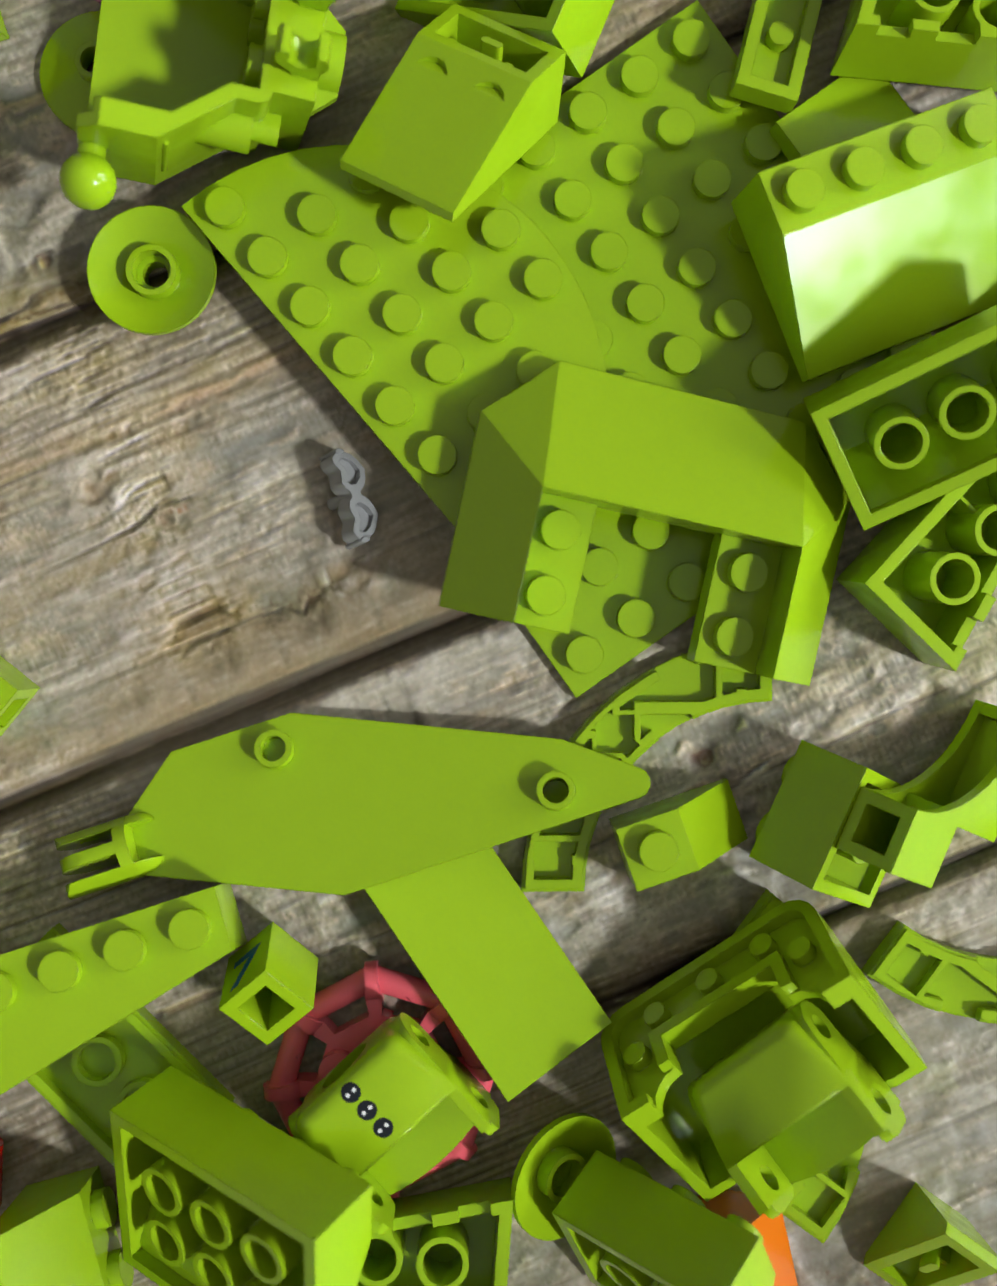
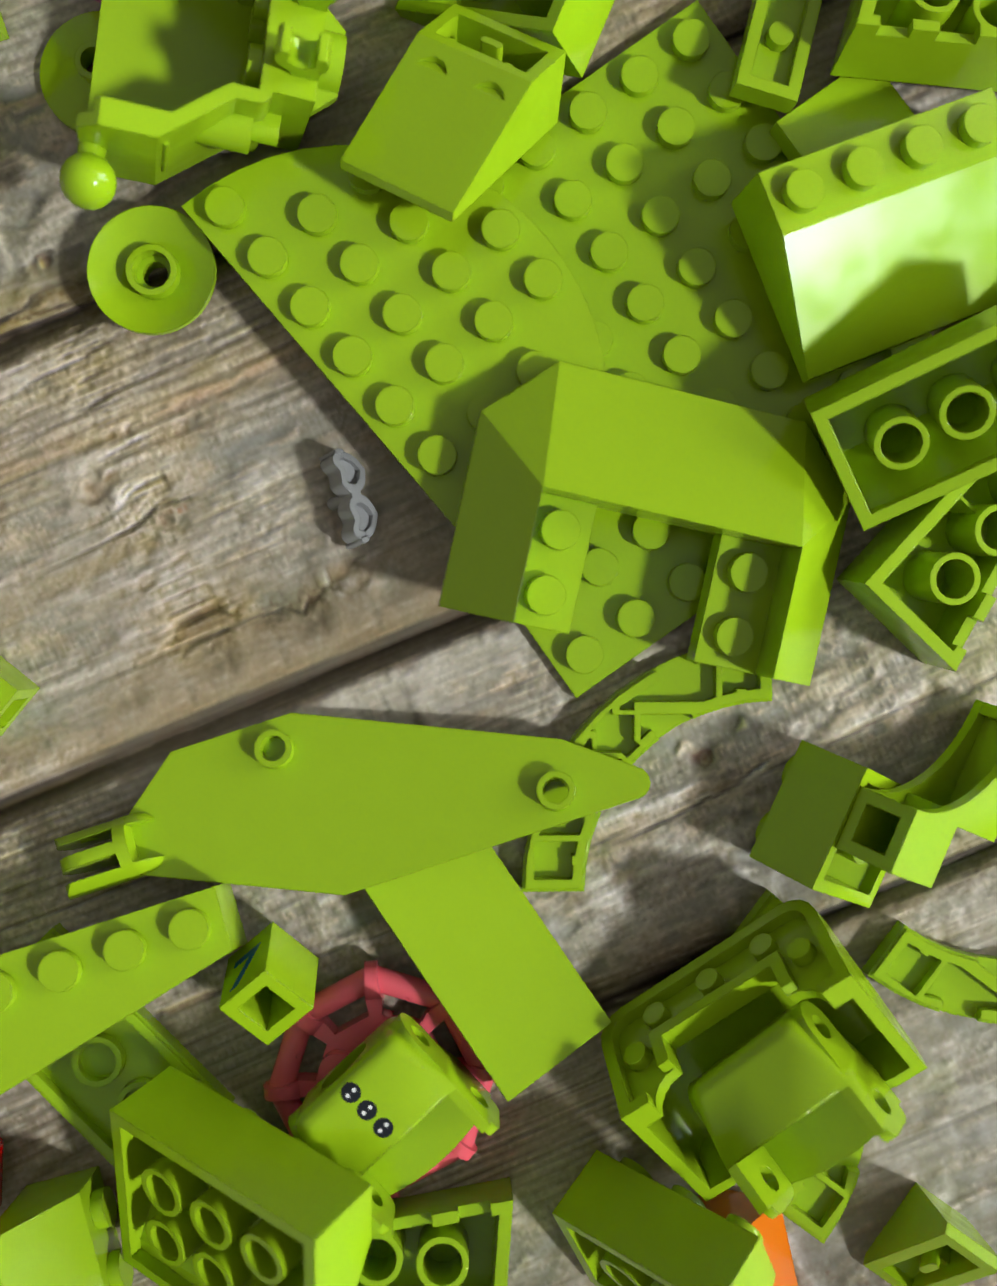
(551, 1167): lime dish -> none
(678, 834): lime slope -> none

